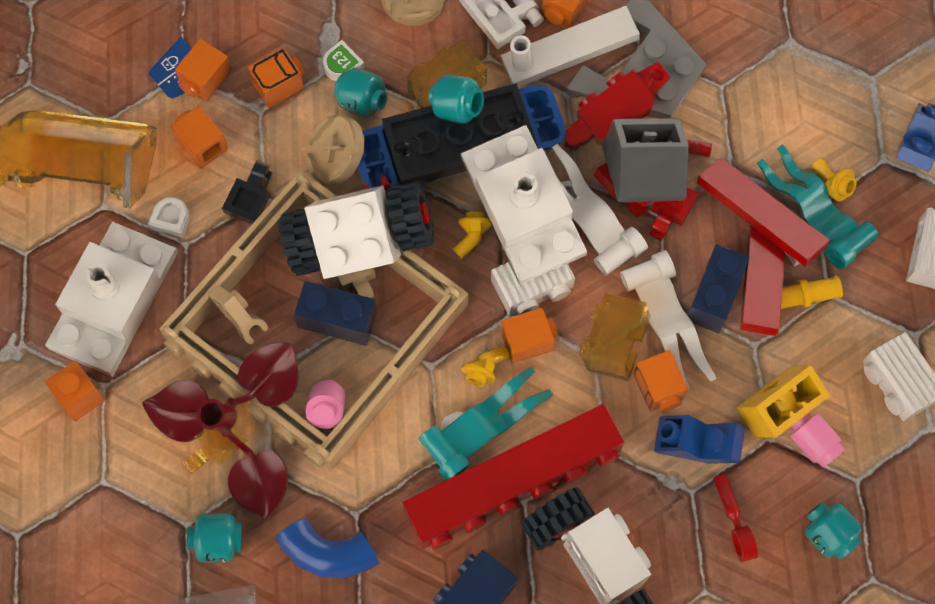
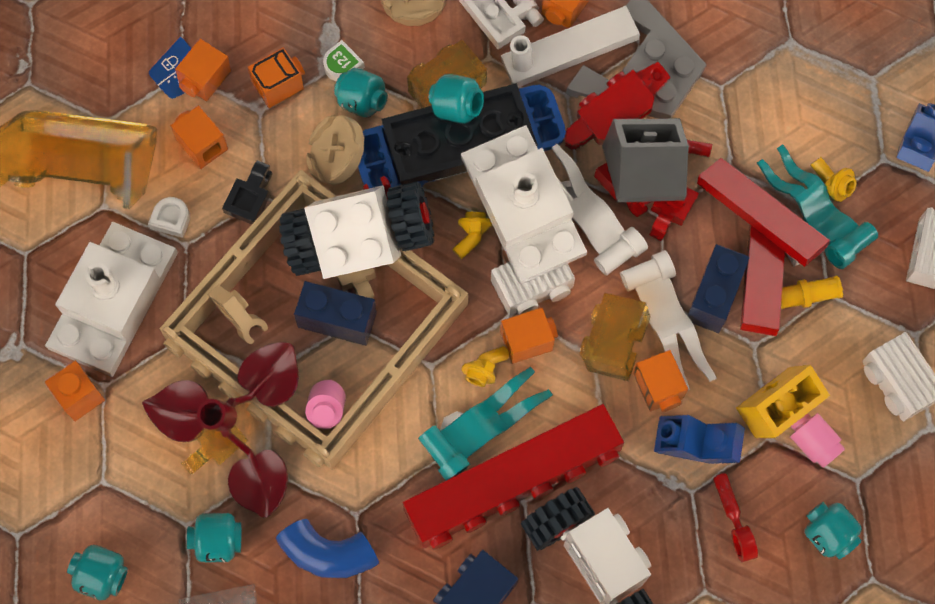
(97, 572): none -> teal head

